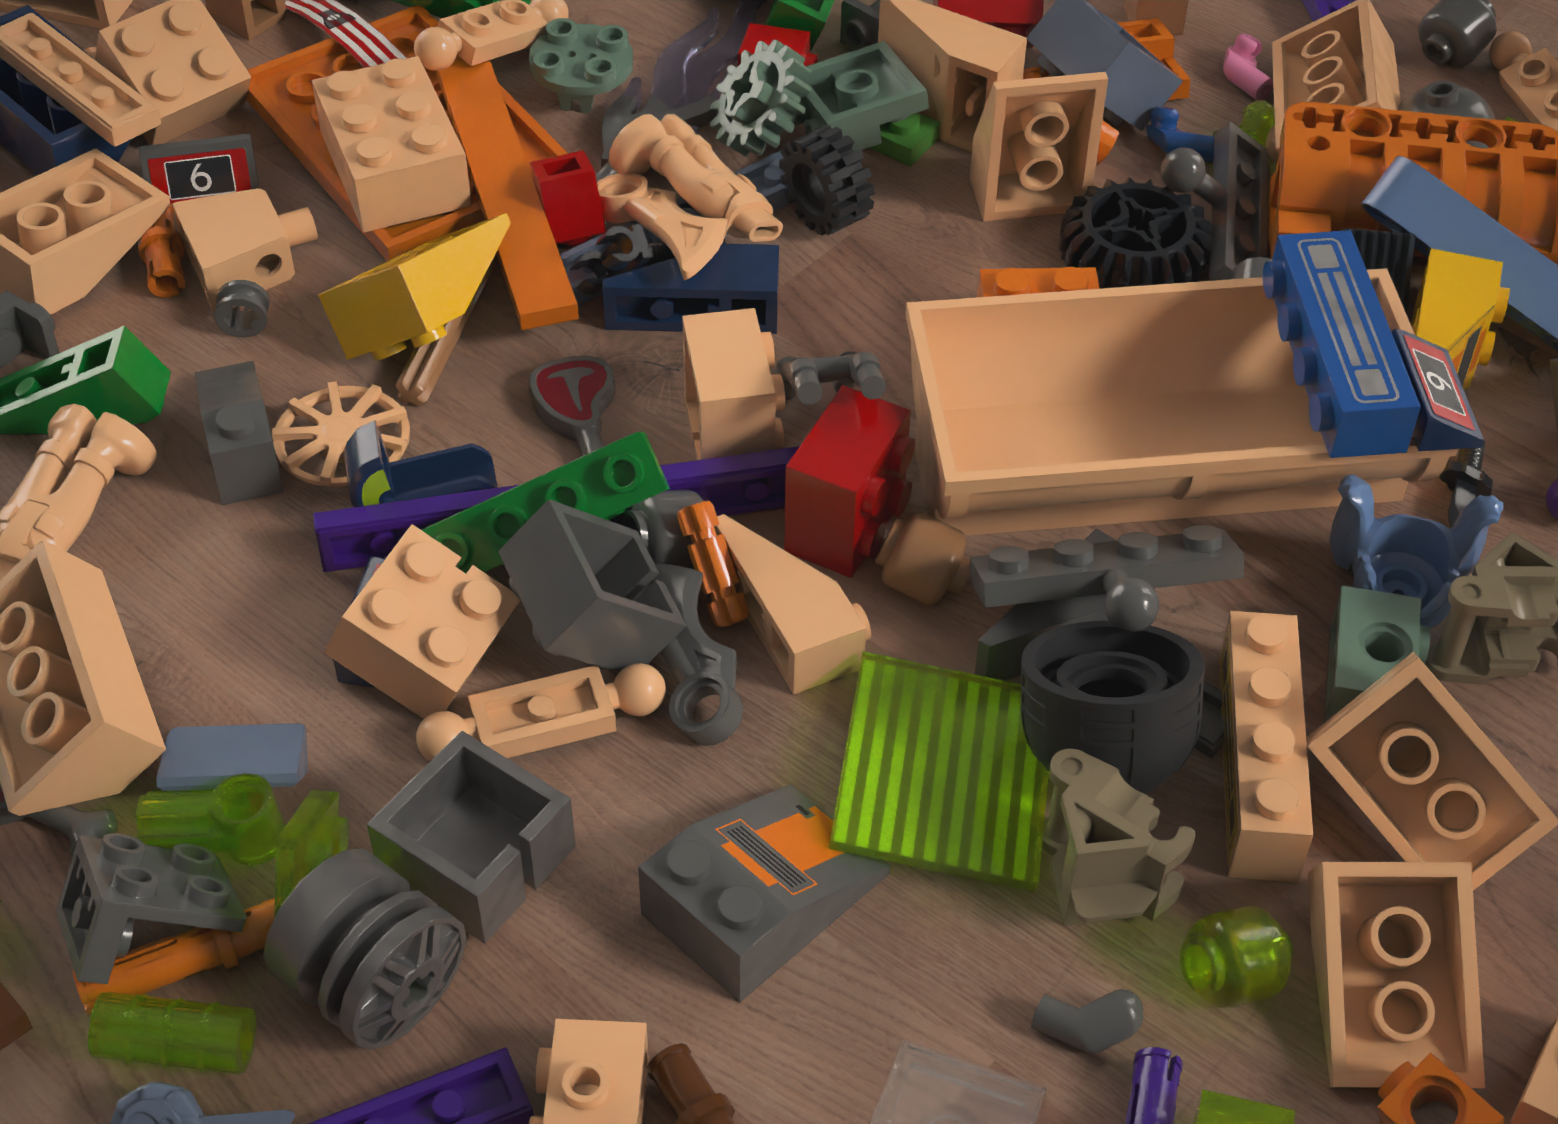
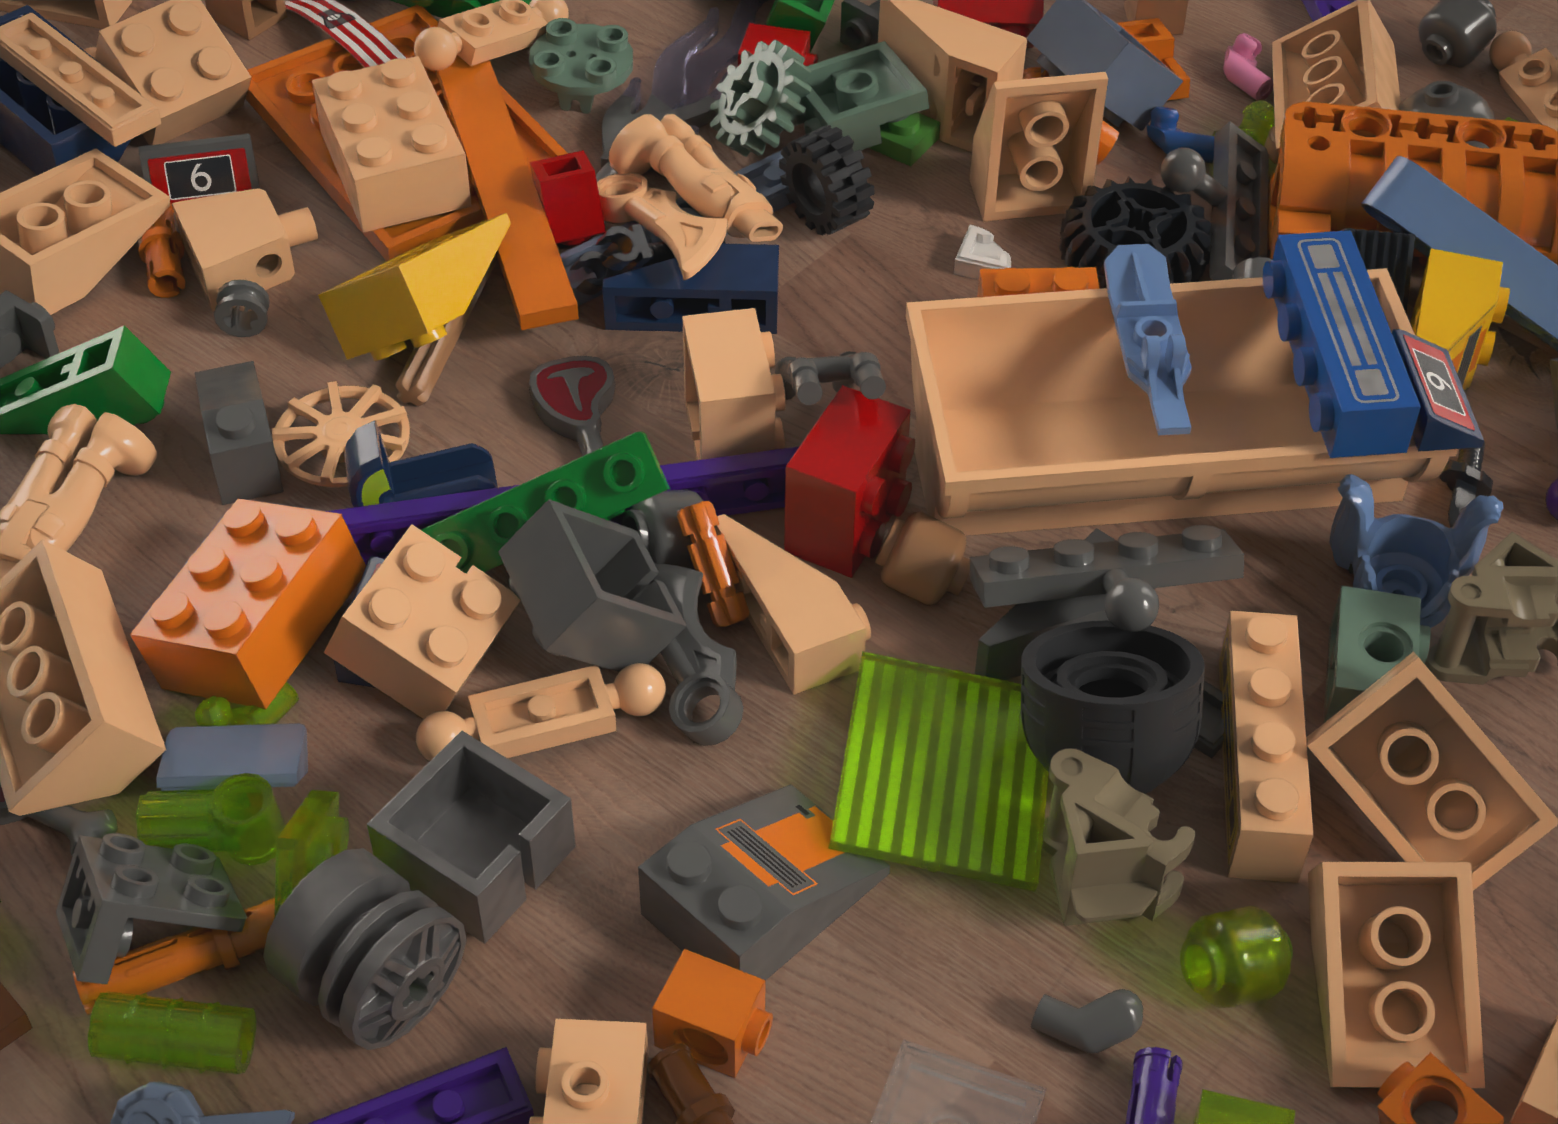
(217, 710): none -> clear neon green arm
(250, 602): none -> orange brick
(712, 1012): none -> orange brick
(979, 252): none -> white tile
(1150, 332): none -> medium blue piece

